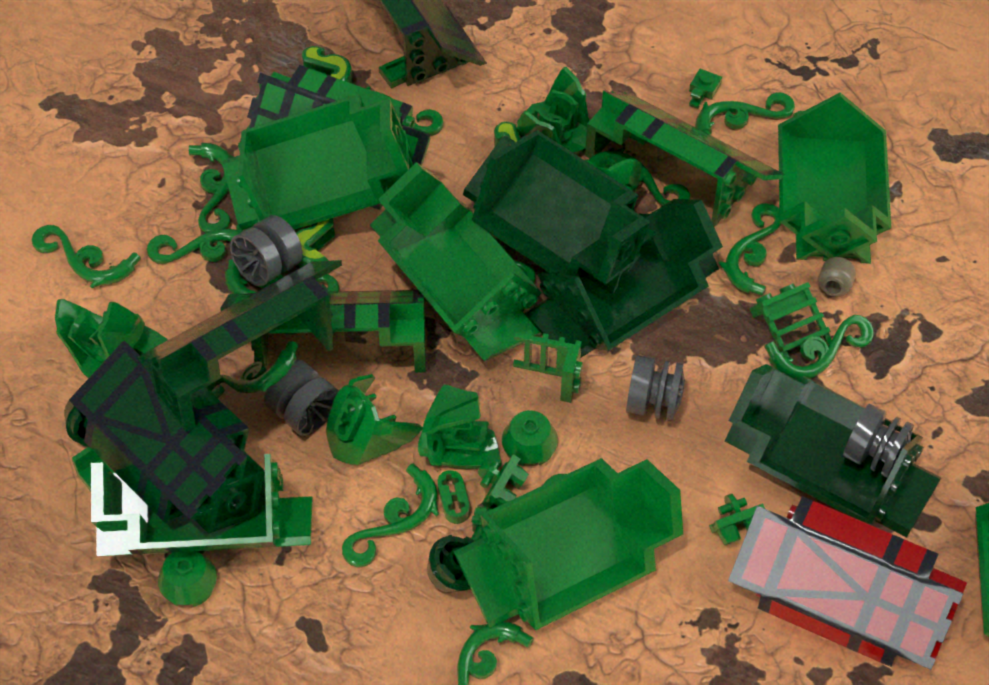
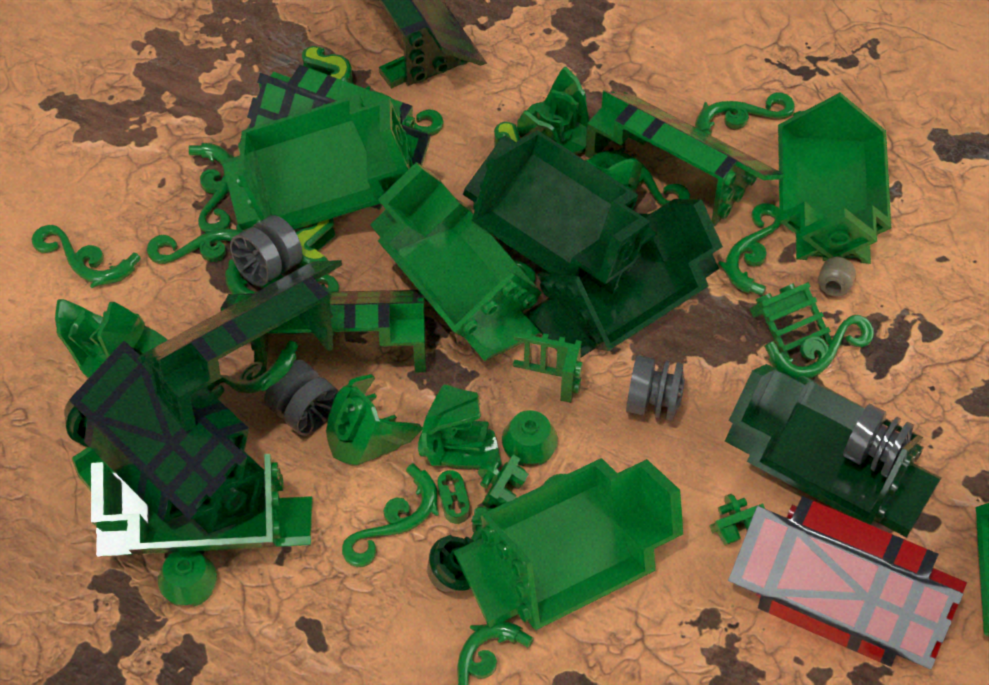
(703, 85): green plate -> none

